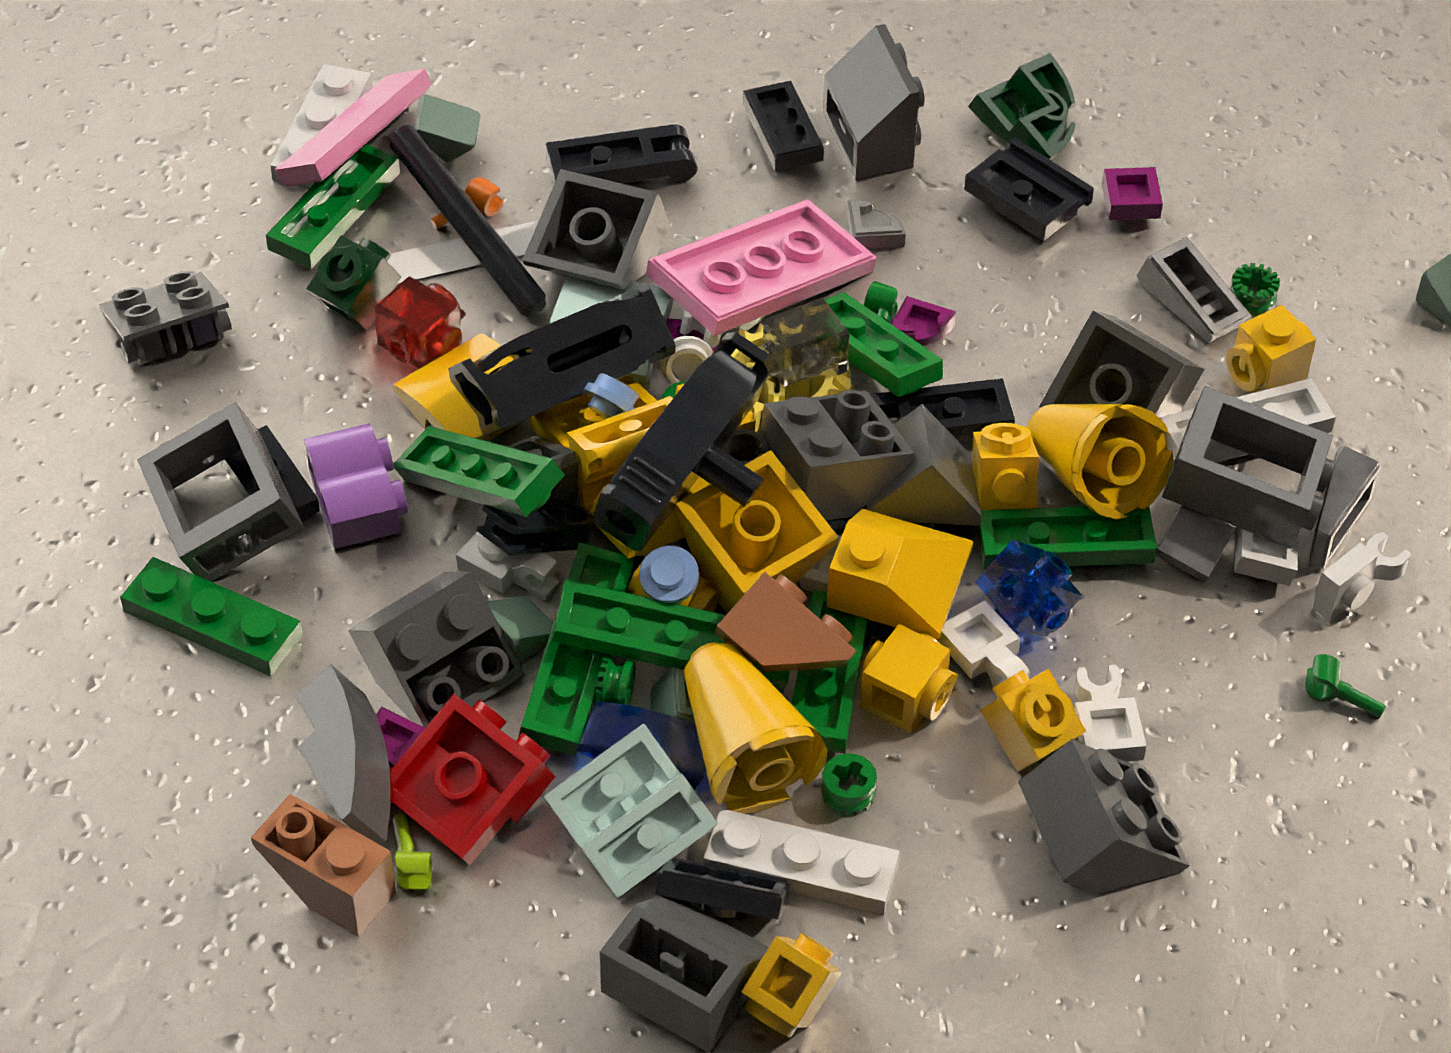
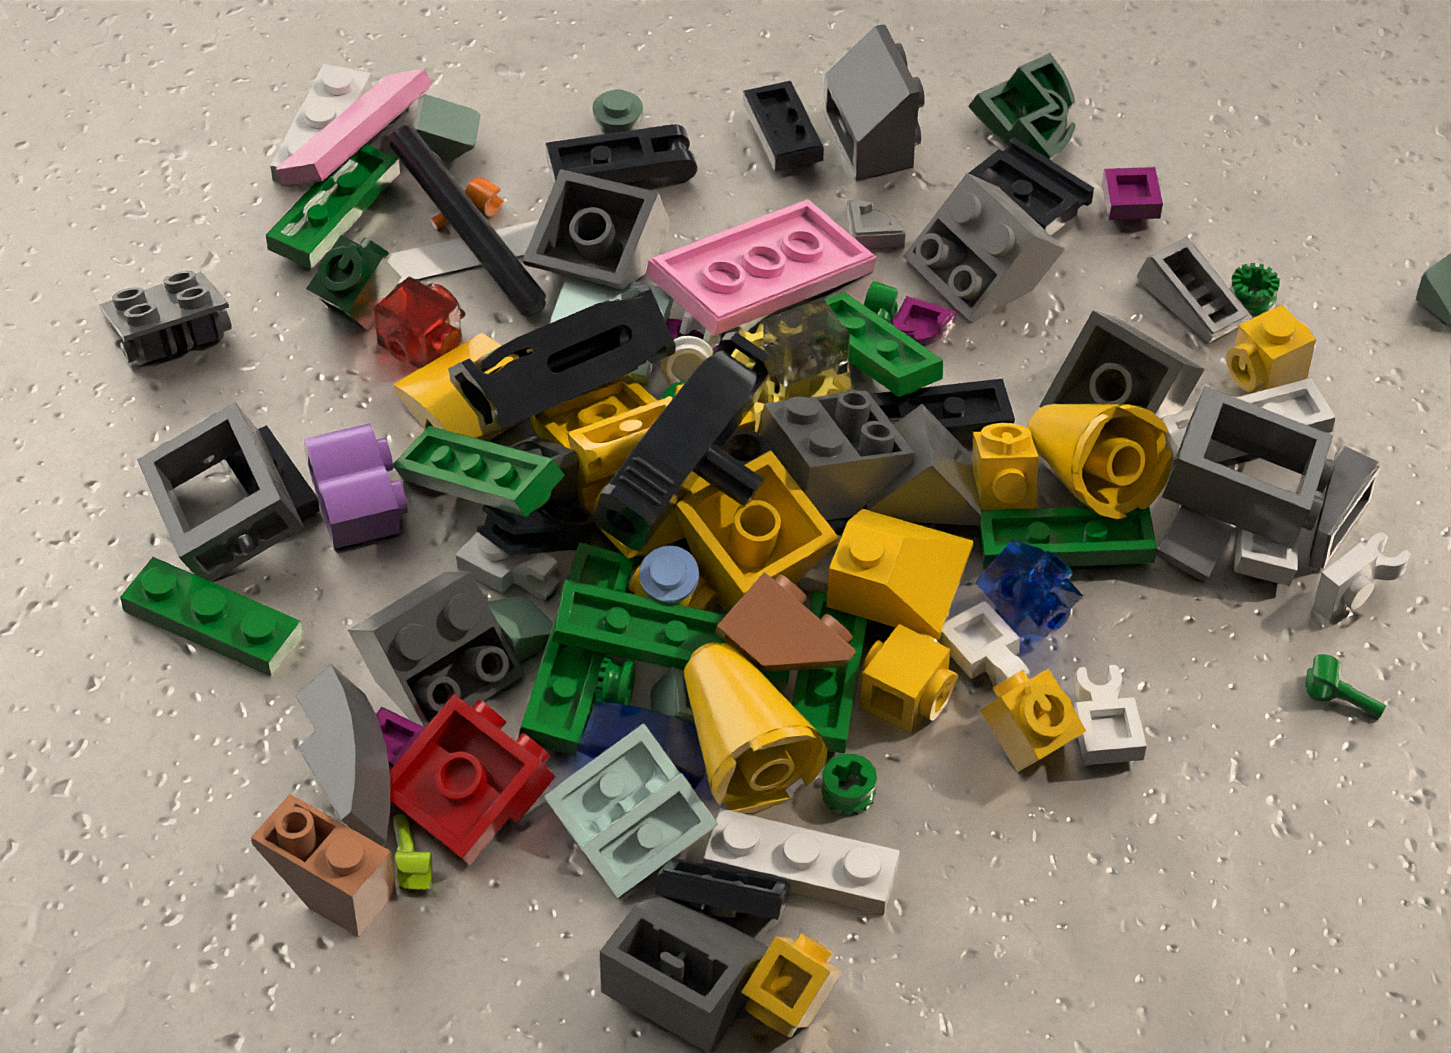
(610, 396): light blue plate -> none
(617, 111): none -> sand green plate
(982, 249): none -> light grey slope
(1102, 820): dark grey slope -> none

